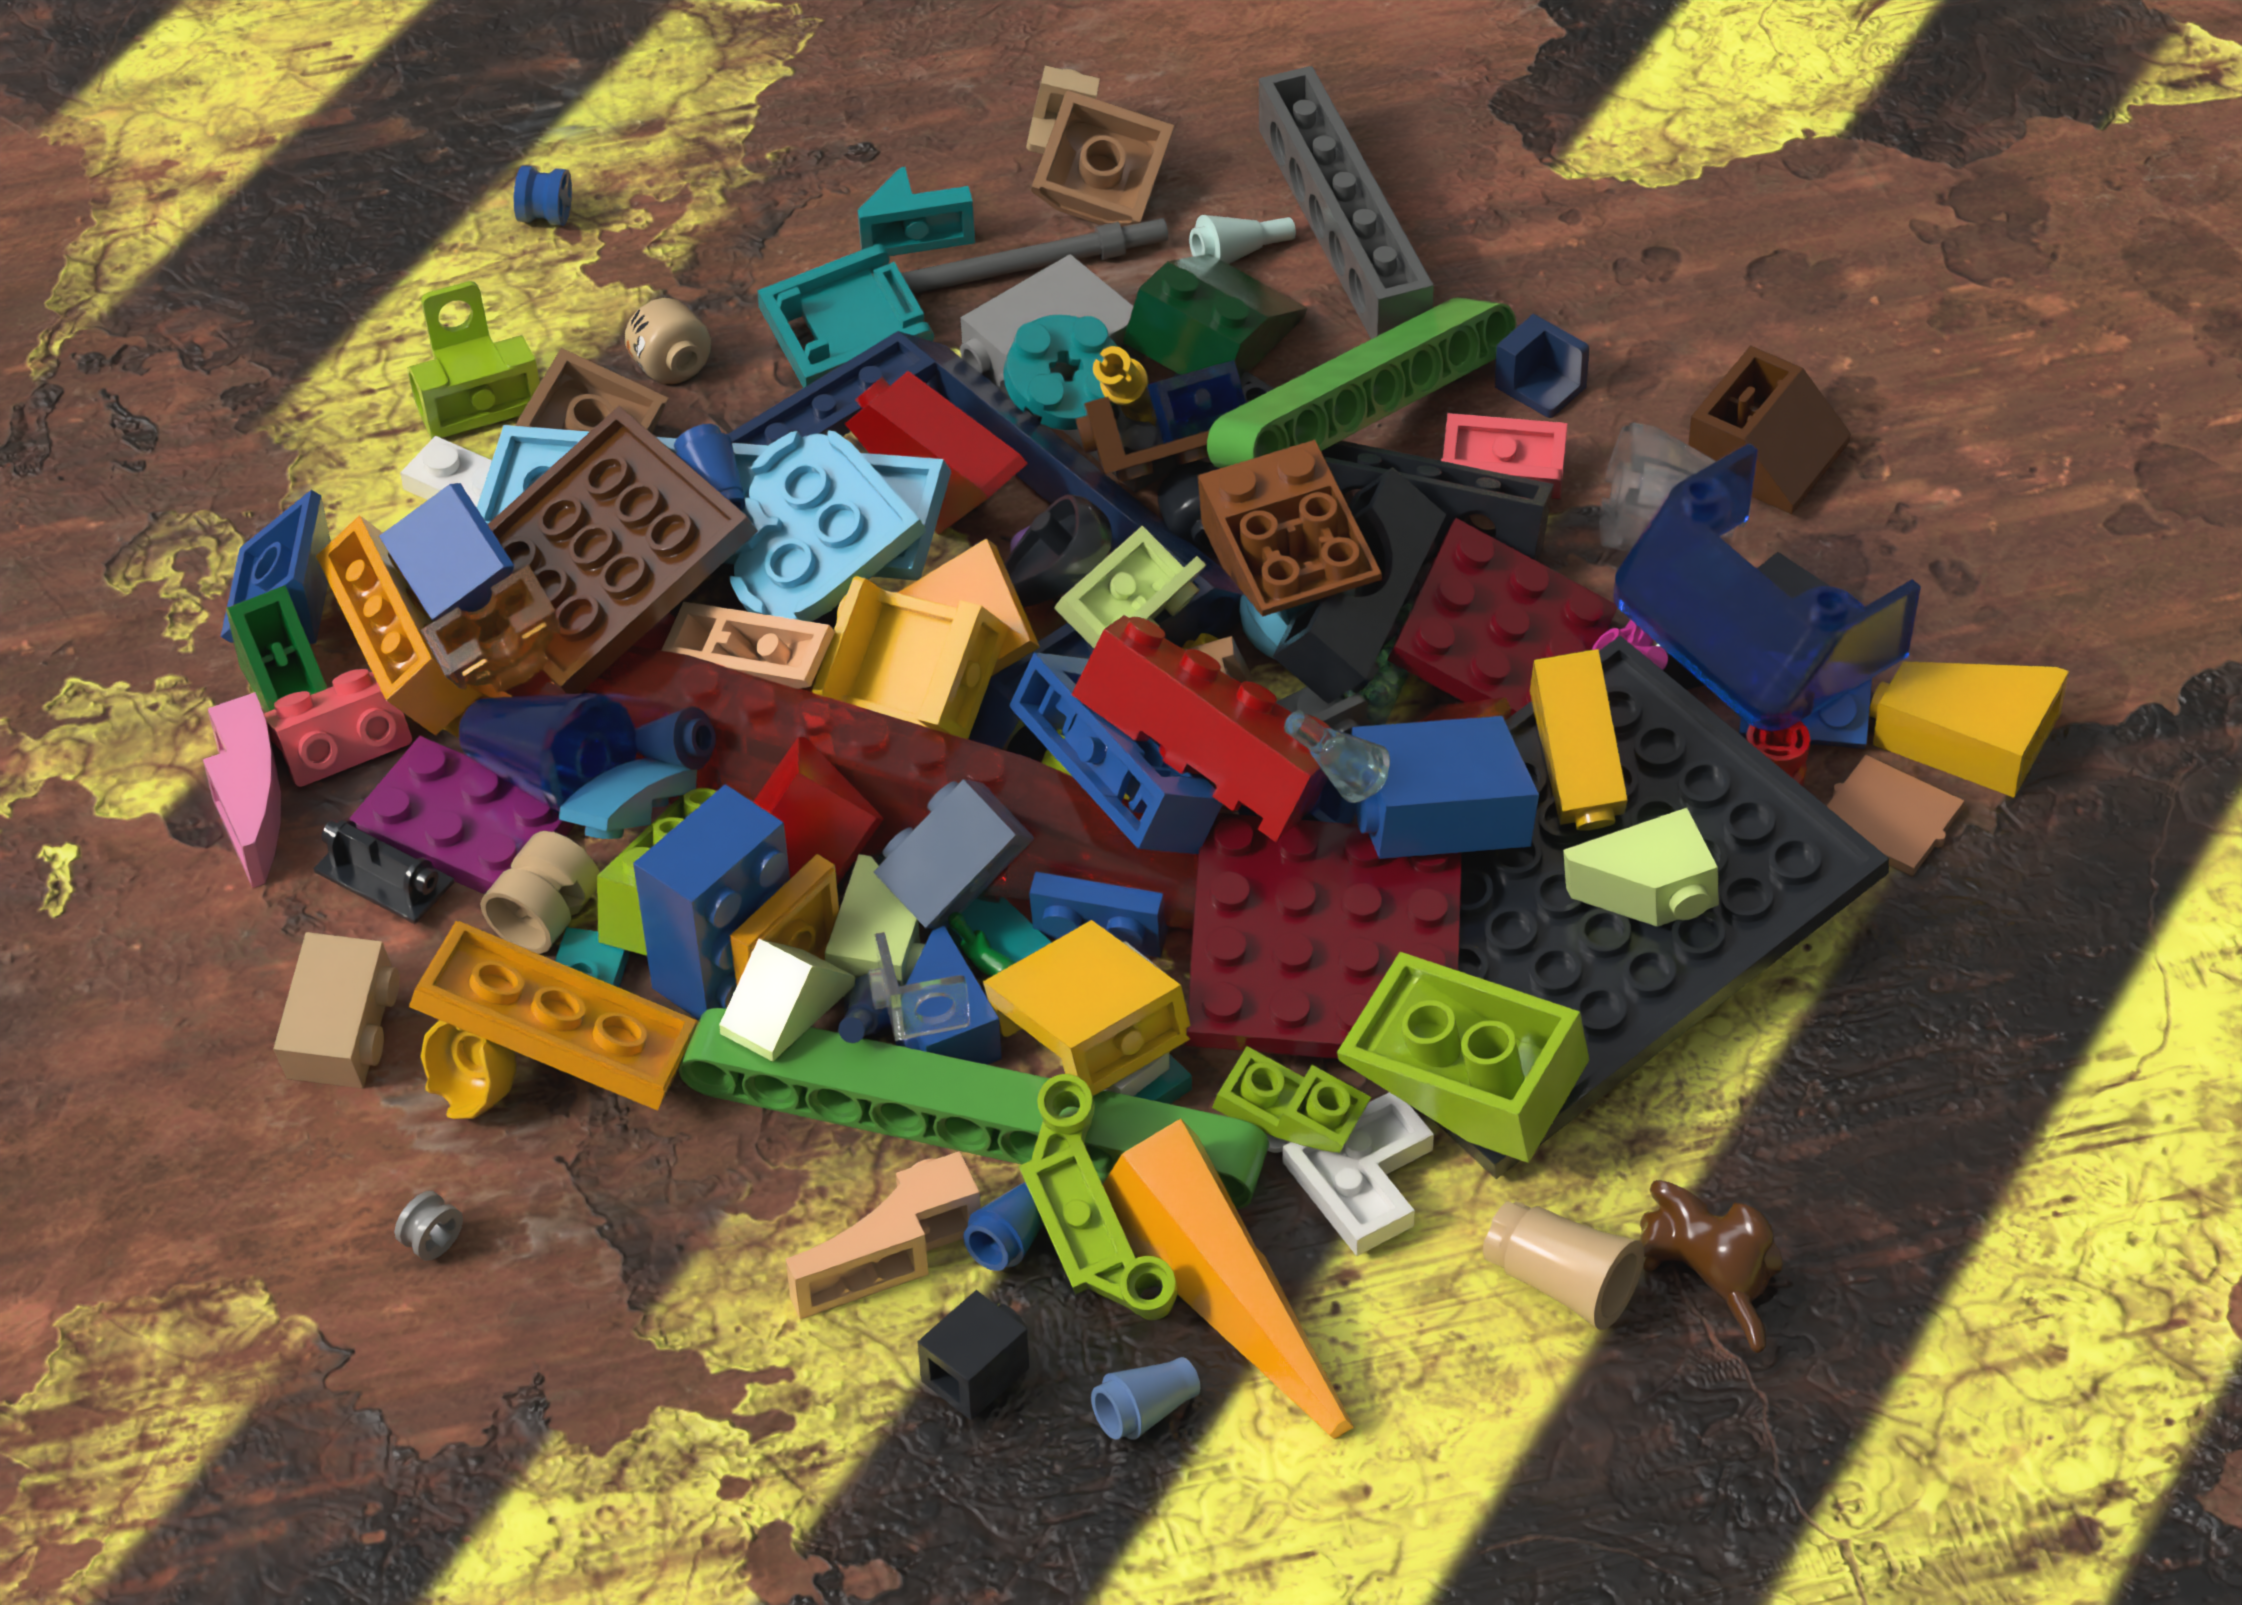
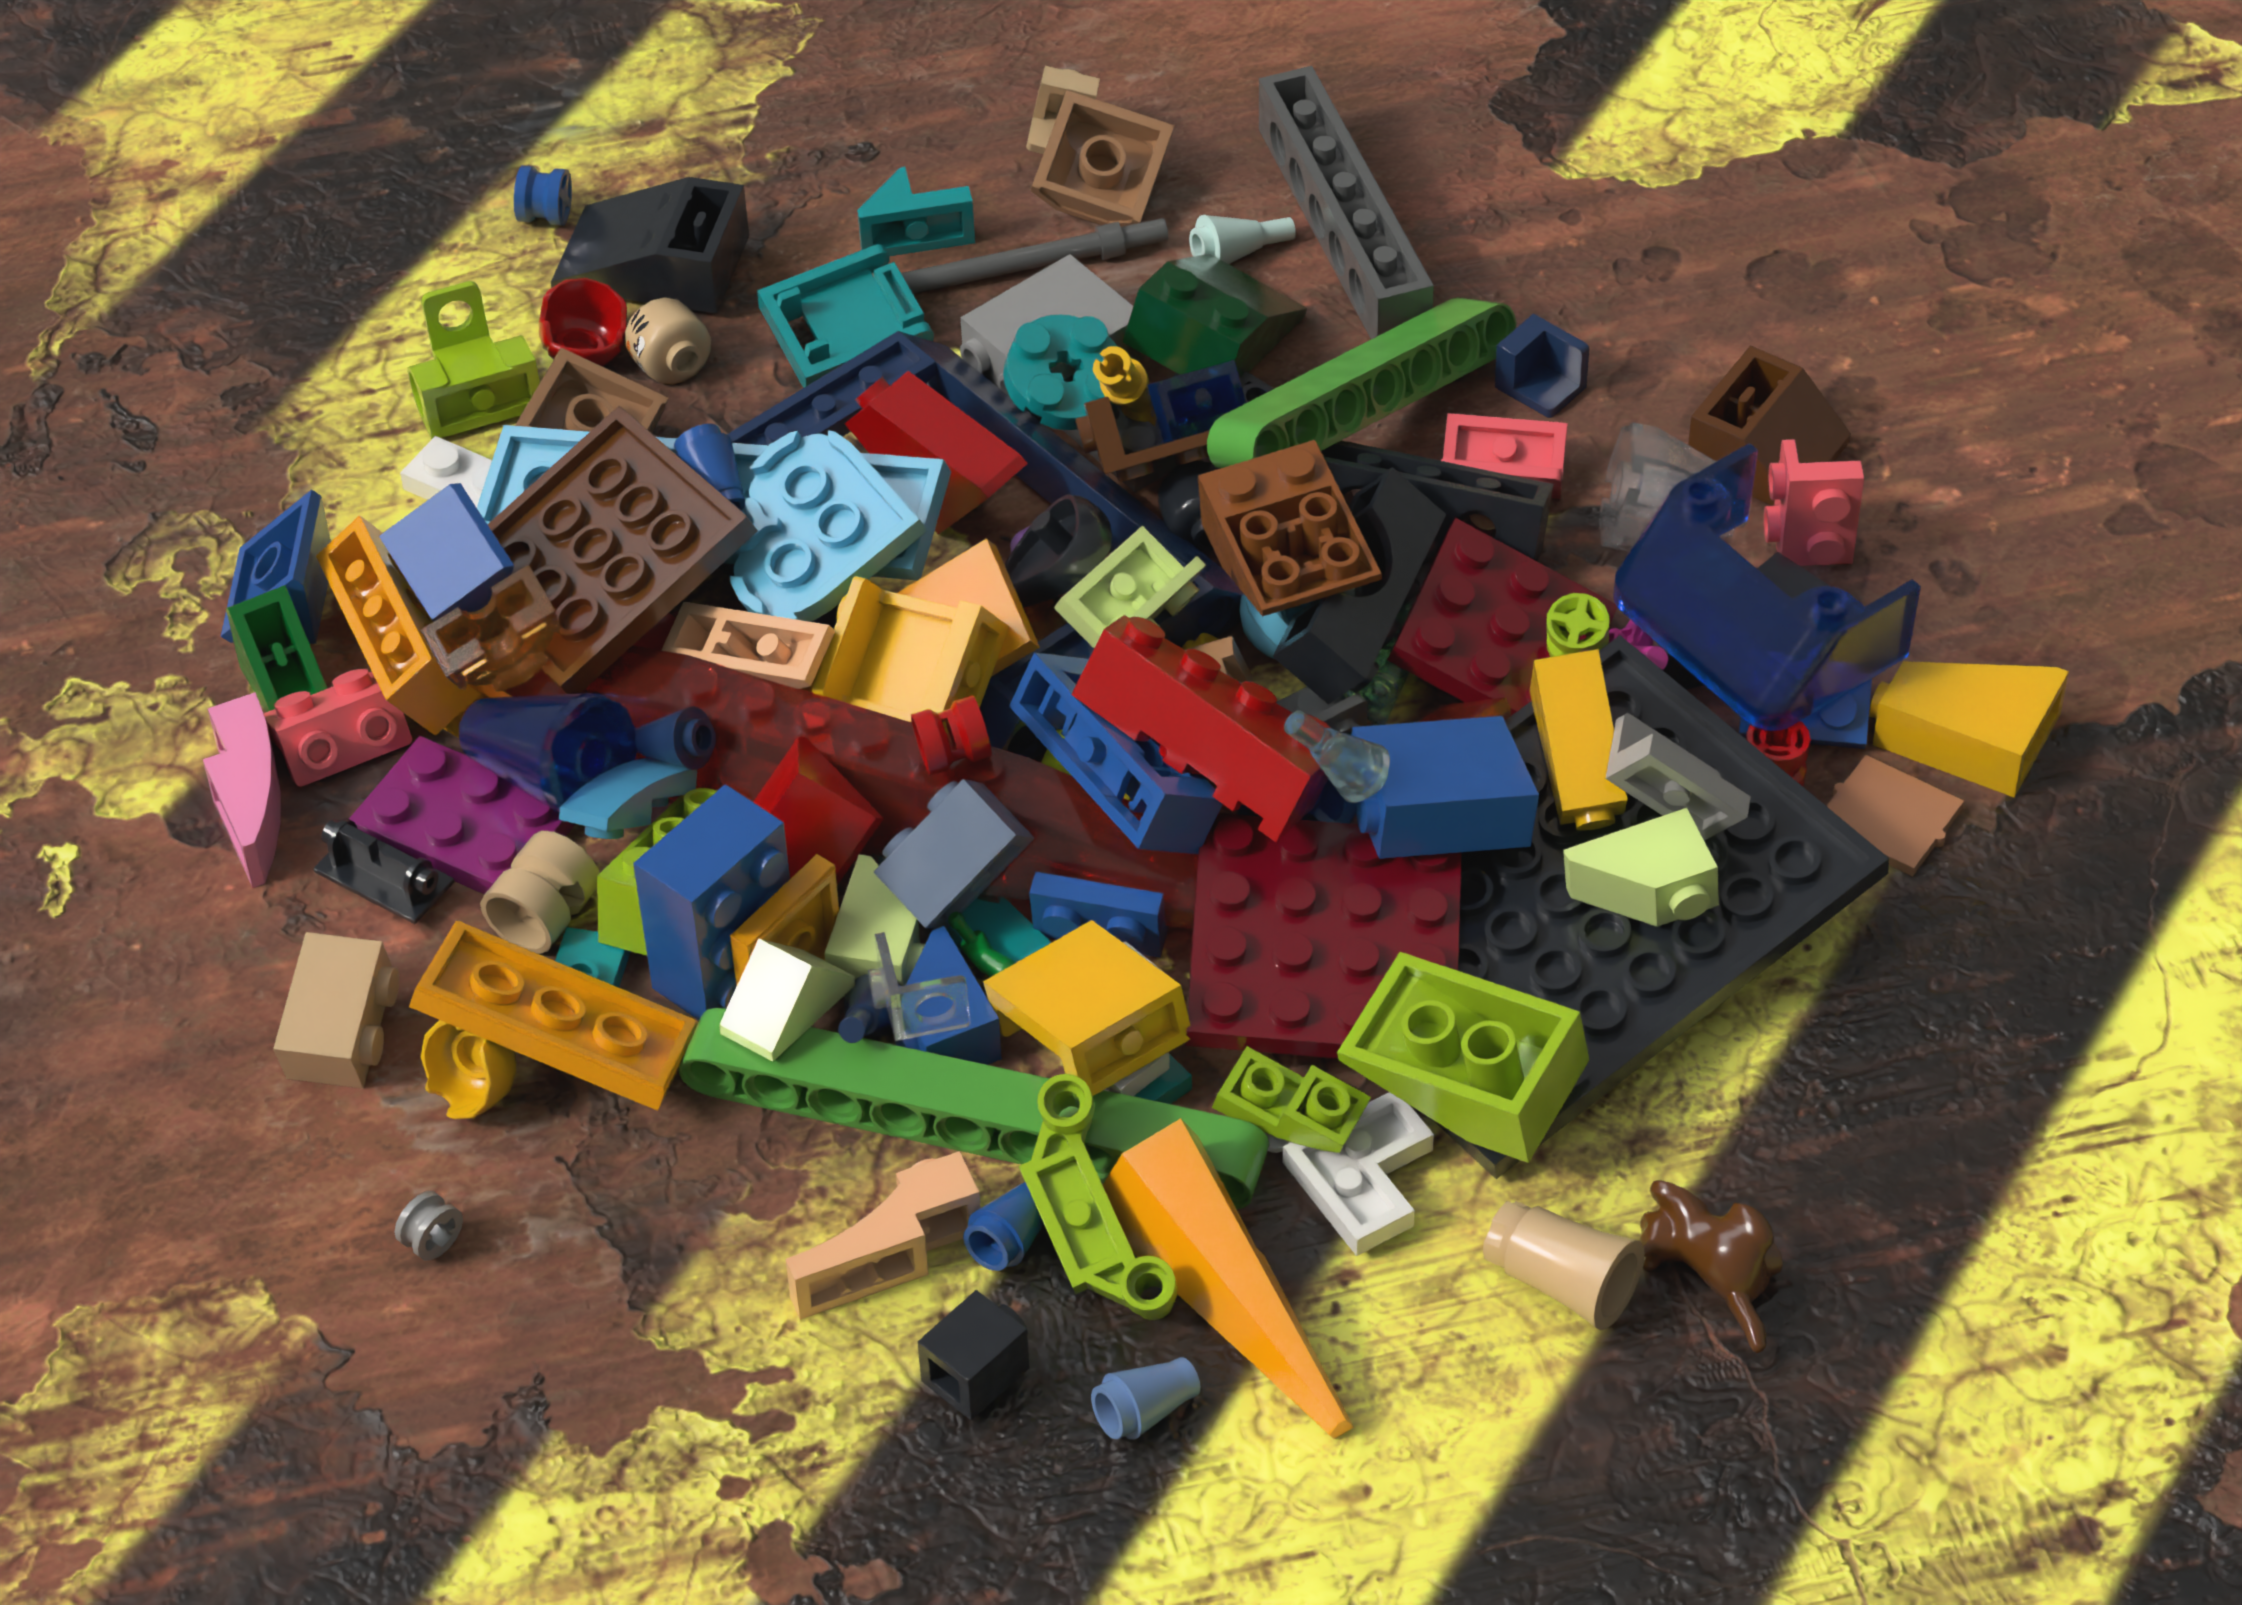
(583, 319): none -> red hair
(662, 242): none -> black slope
(965, 731): none -> red wheel
(1573, 617): none -> lime wheel
(1672, 778): none -> light grey panel
(1813, 508): none -> coral bracket

